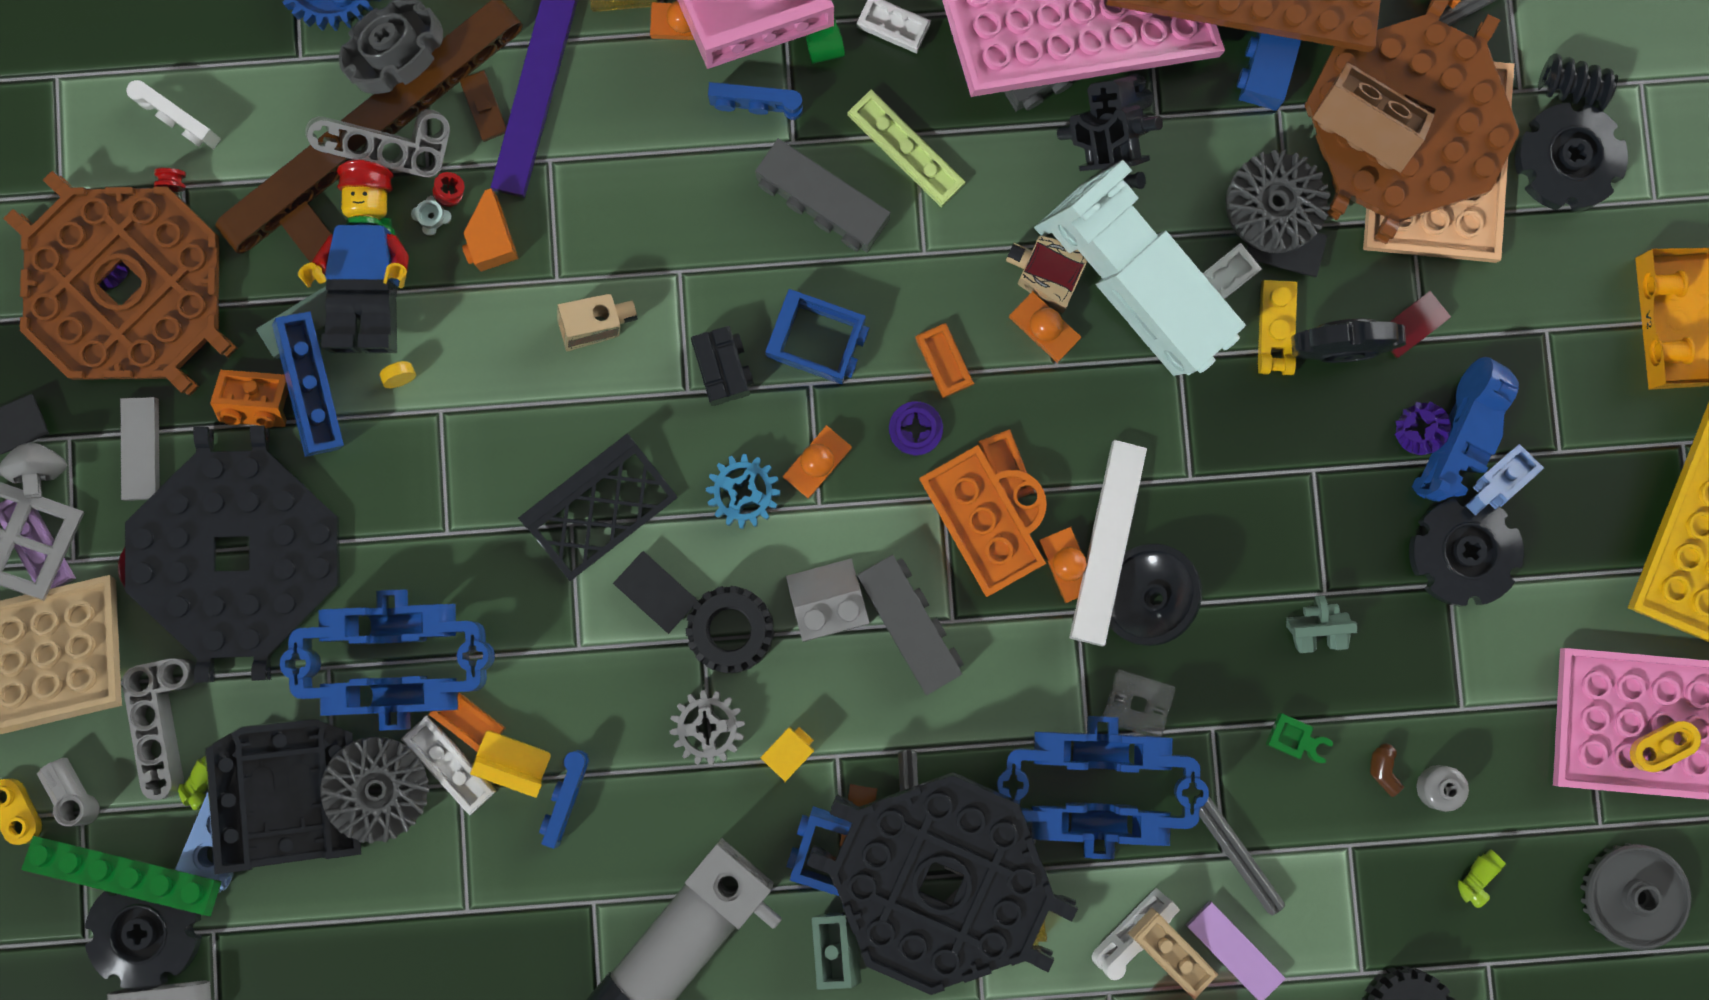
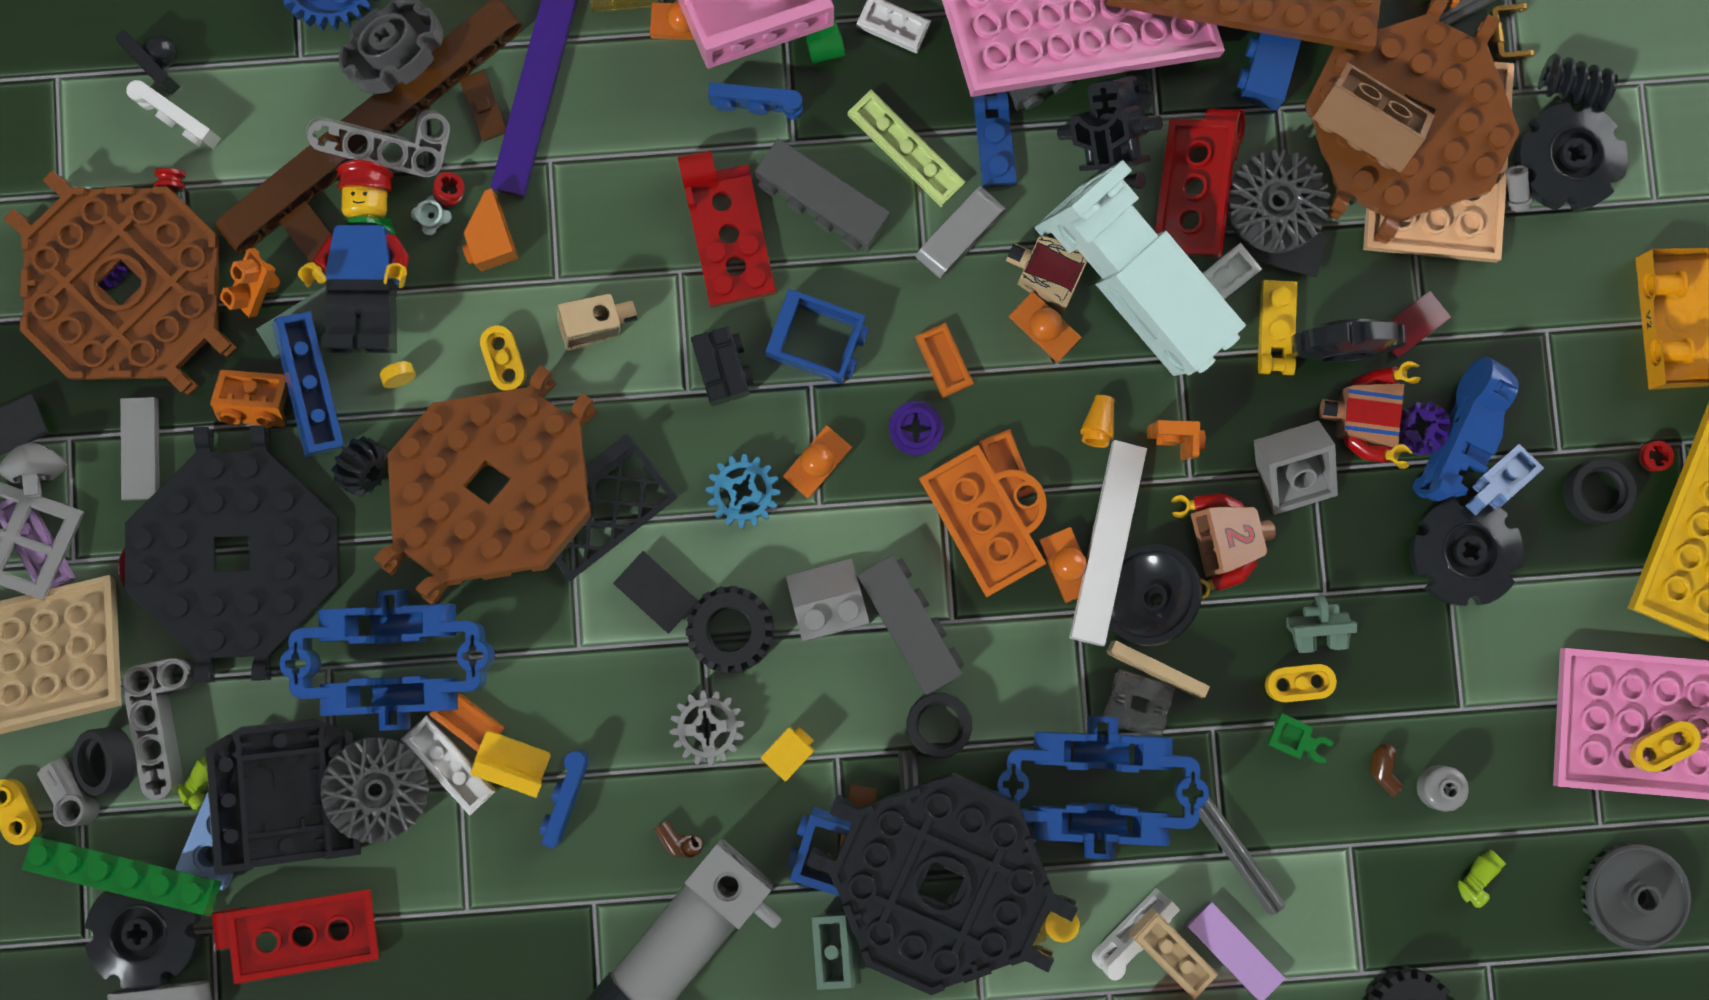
(89, 765): none -> black tyre
(156, 54): none -> black tile
(242, 926): none -> red hinge
(252, 282): none -> orange hips
(361, 466): none -> black gear
(502, 360): none -> yellow plate
(527, 521): none -> dark orange plate
(678, 845): none -> reddish brown arm
(701, 187): none -> red hinge
(959, 741): none -> black tyre
(960, 232): none -> light grey beam
(994, 141): none -> blue plate
(1060, 928): none -> yellow tile
(1099, 423): none -> light orange cone
(1157, 669): none -> tan tile
(1179, 432): none -> orange bracket
(1221, 133): none -> red hinge
(1227, 538): none -> nougat torso
(1297, 467): none -> light grey slope
(1299, 683): none -> yellow plate
(1371, 414): none -> torso
(1498, 38): none -> pearl gold piece
(1518, 188): none -> light grey pin
(1624, 483): none -> black tyre
(1661, 448): none -> red bush

